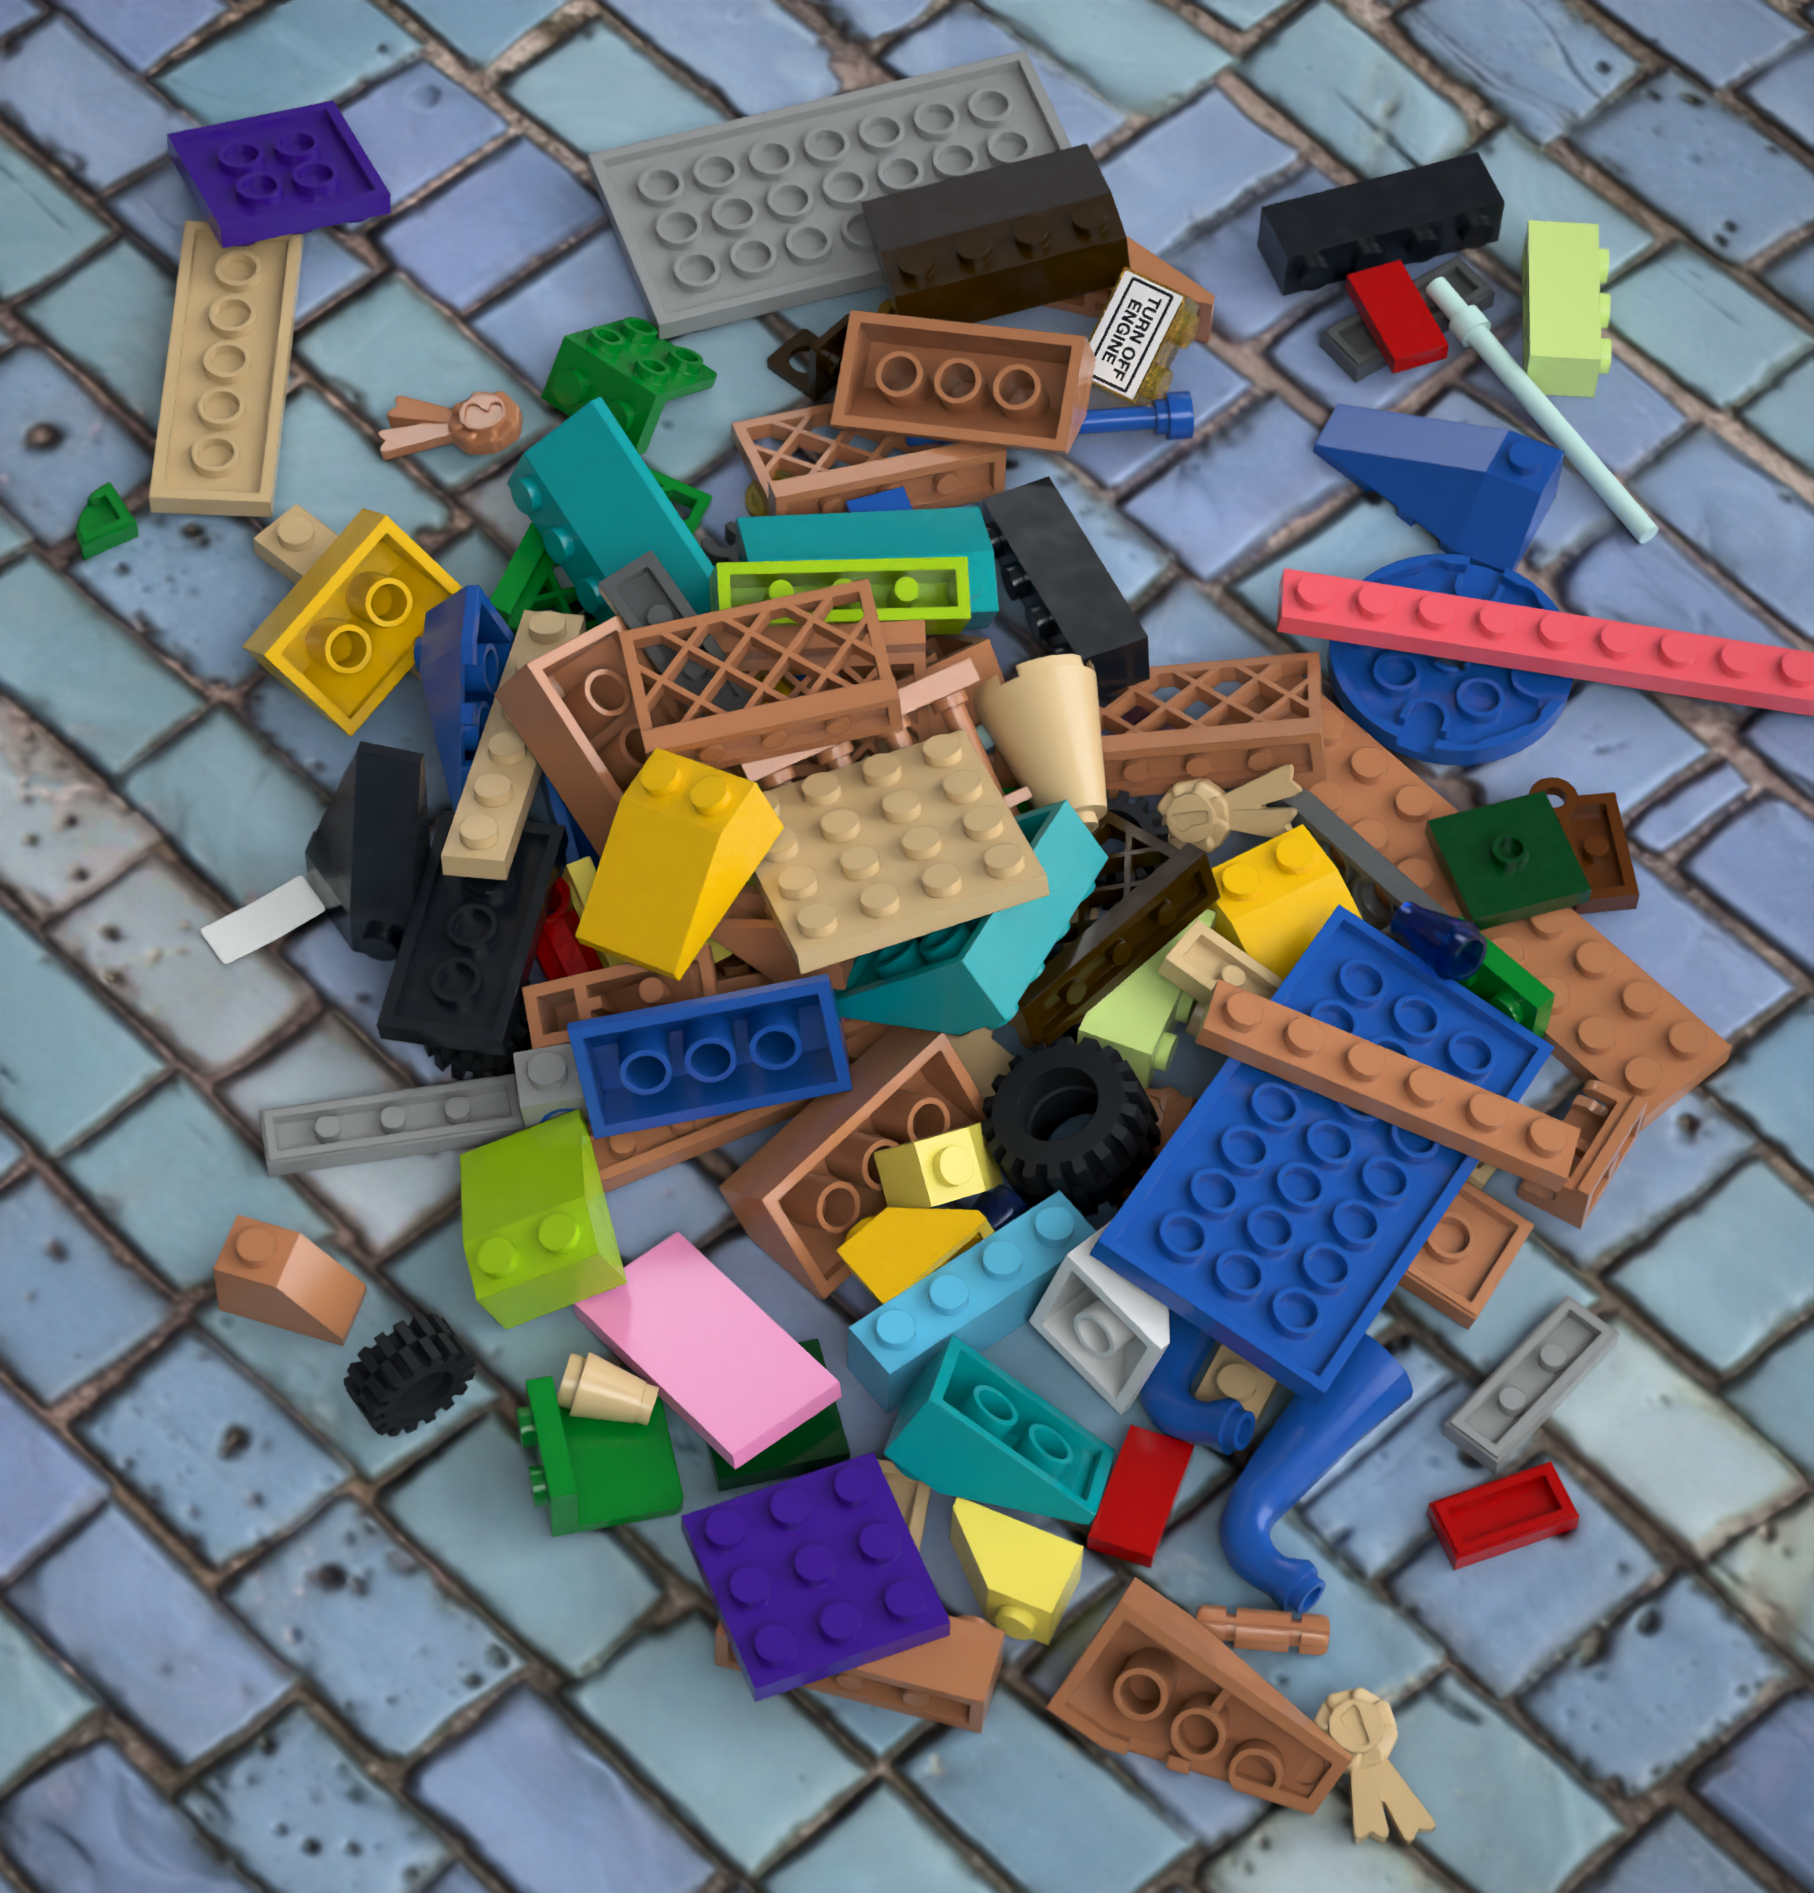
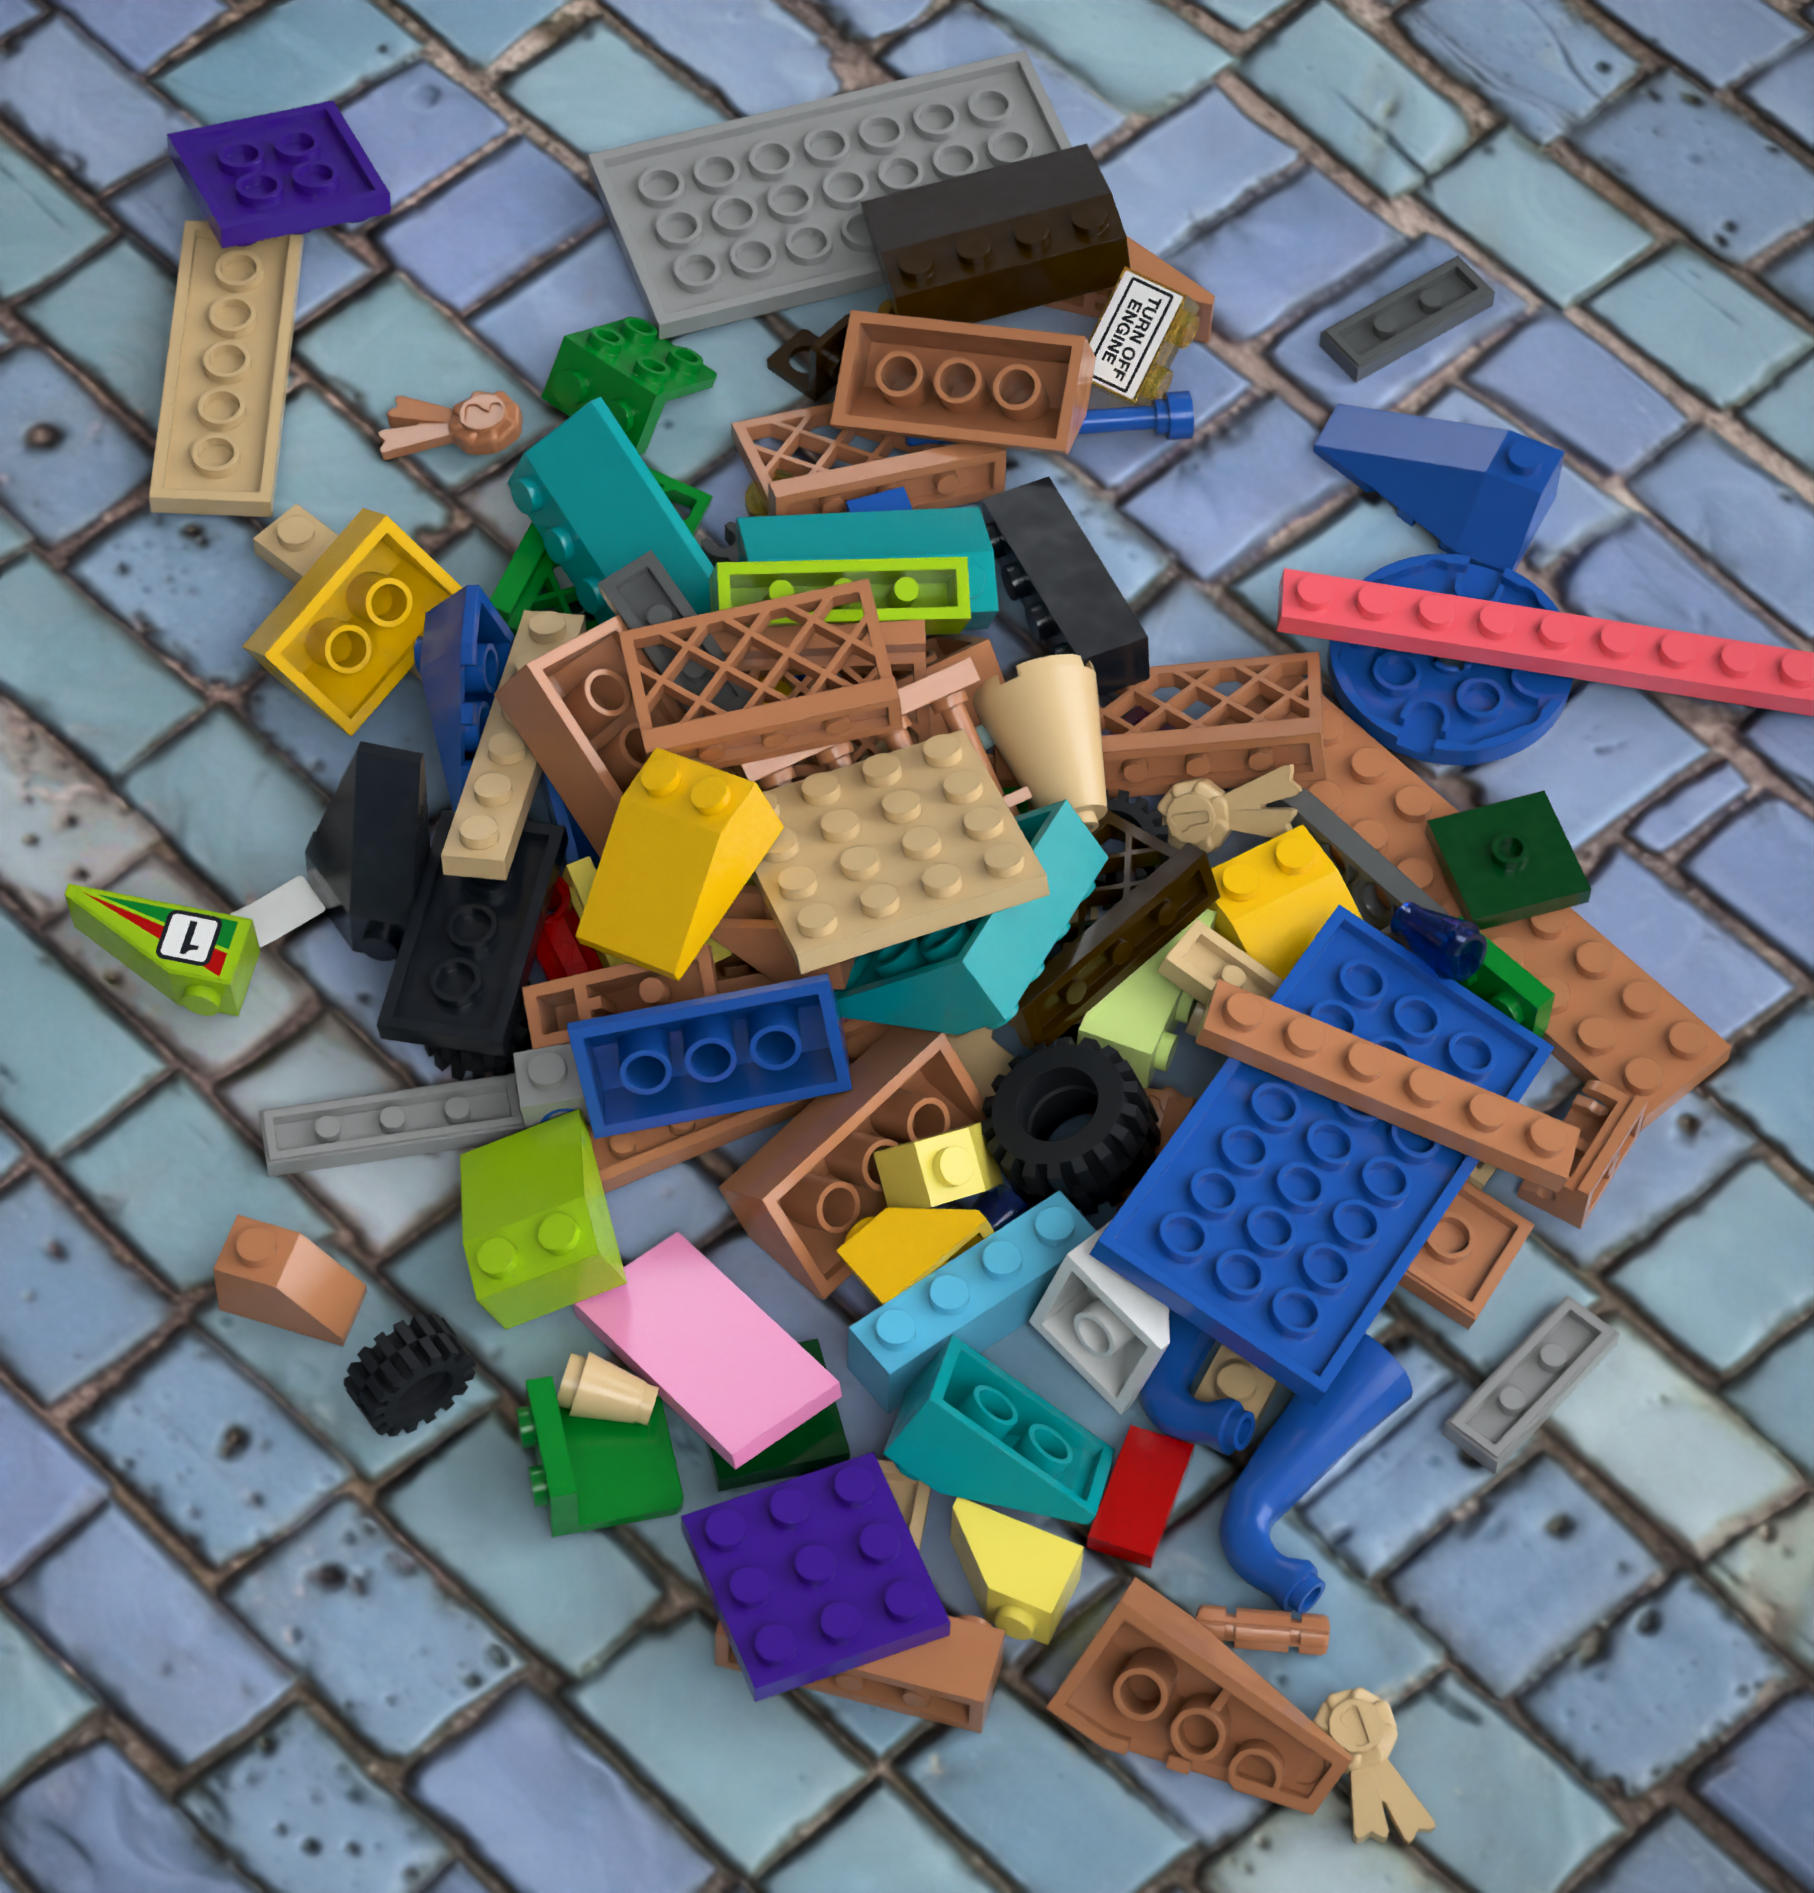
(104, 523): green tile -> none
(180, 950): none -> lime slope
(1379, 222): black brick -> none
(1396, 316): red tile -> none
(1472, 330): light aqua bar -> none
(1502, 1515): red tile -> none
(1564, 307): yellowish green brick -> none
(1599, 844): reddish brown hinge -> none

